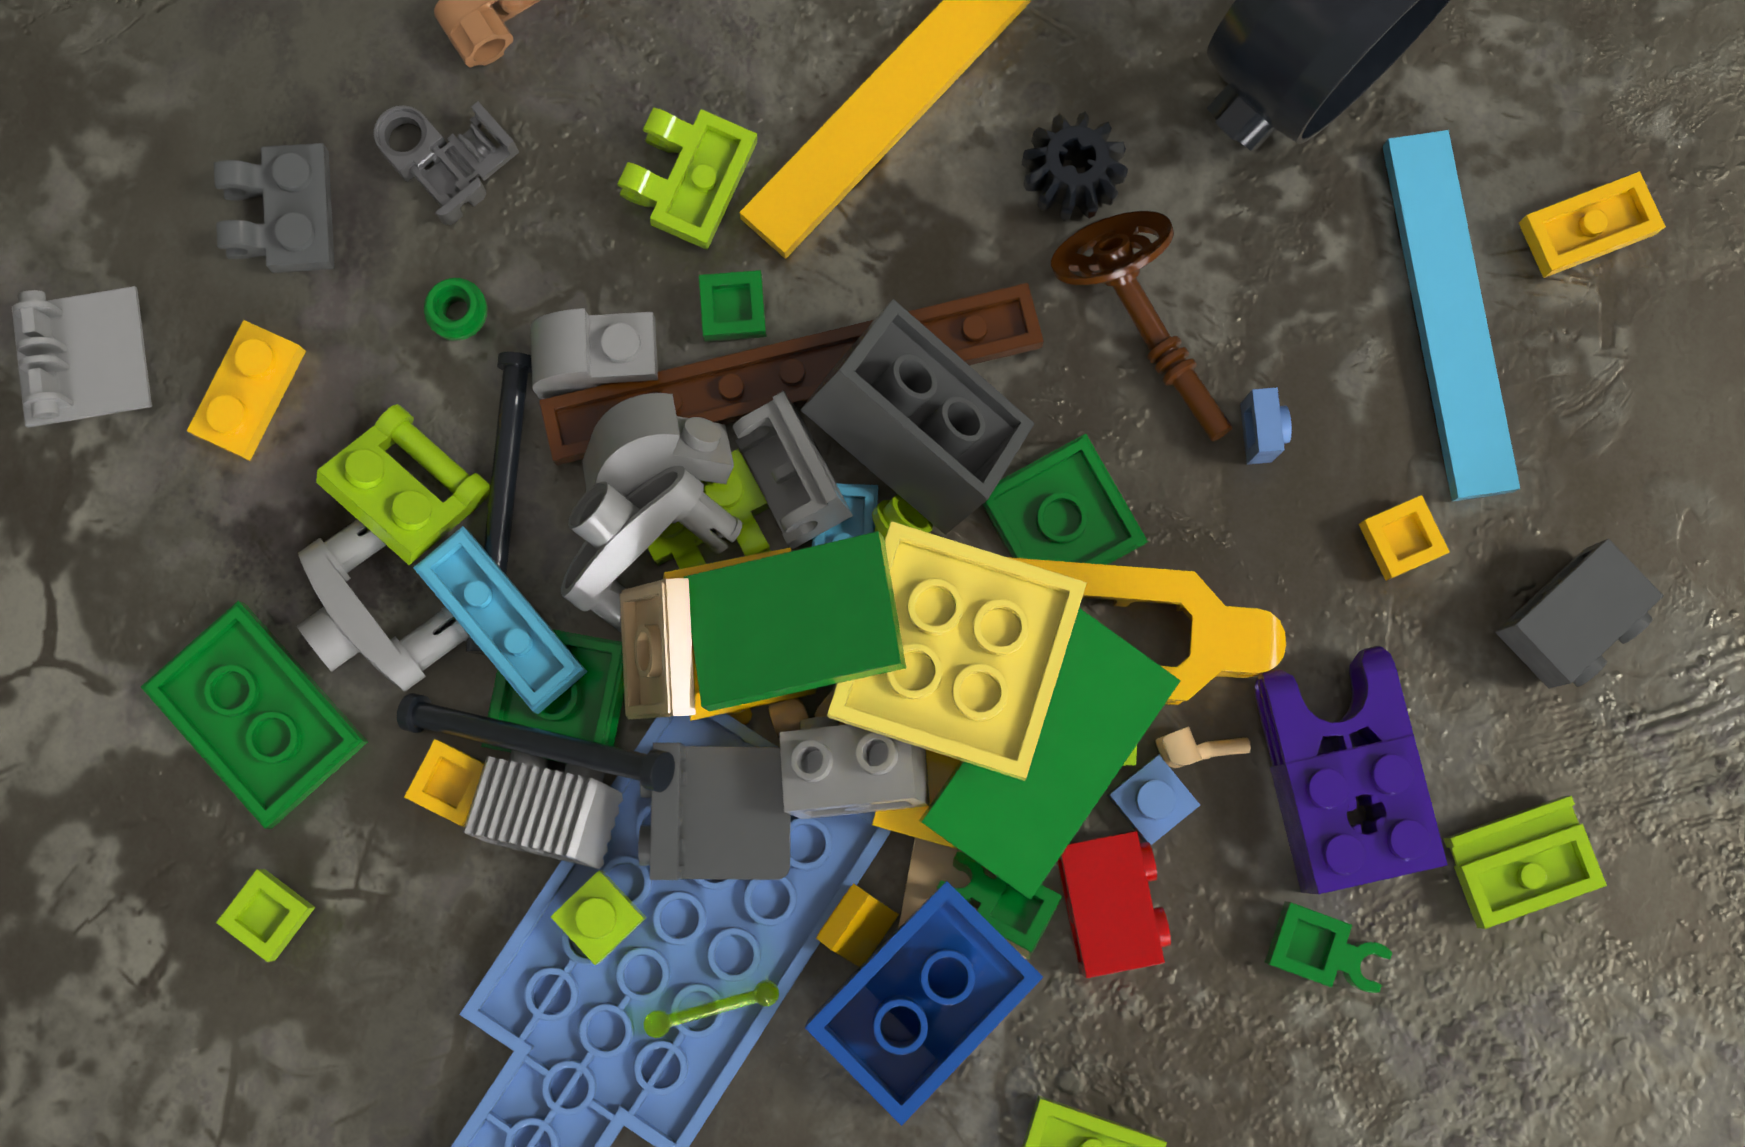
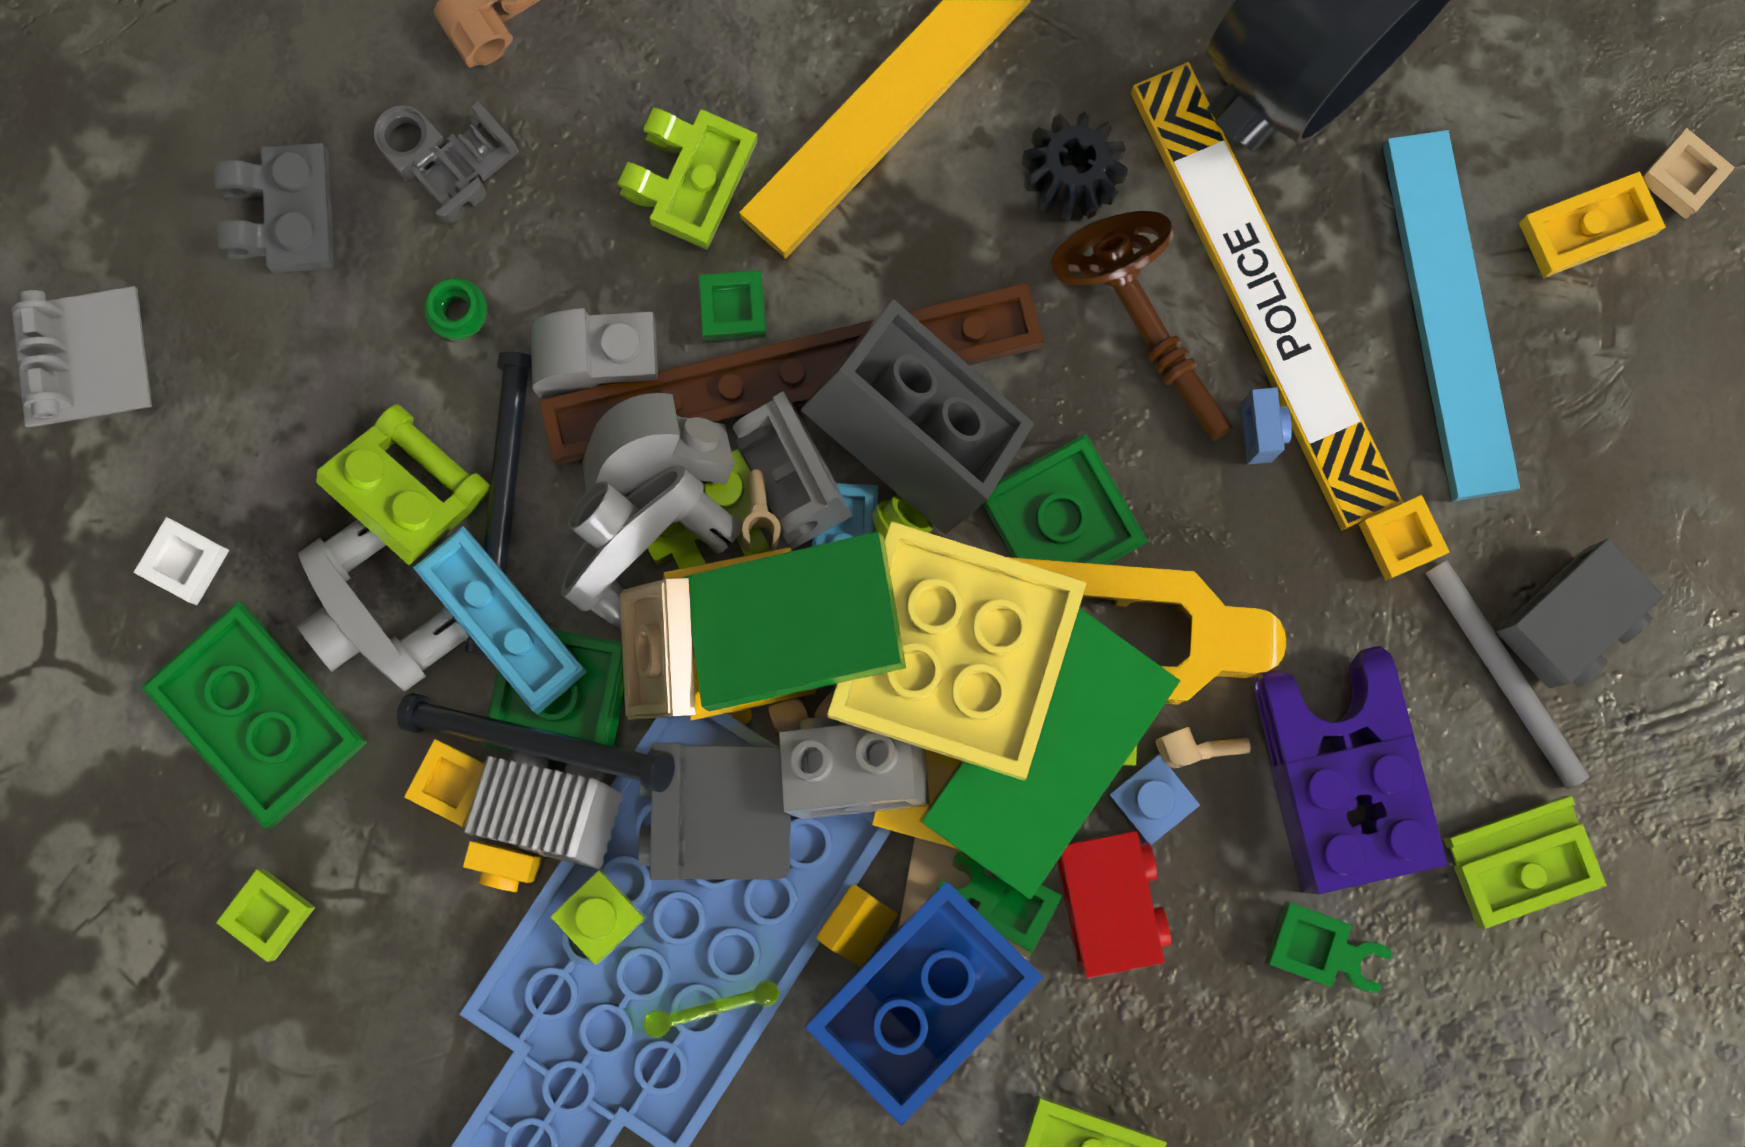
(181, 561): none -> white plate
(246, 390): yellow plate -> none
(502, 866): none -> yellow plate
(758, 512): none -> tan hand
(1265, 296): none -> tile
(1507, 675): none -> light grey bar
(1687, 173): none -> tan plate

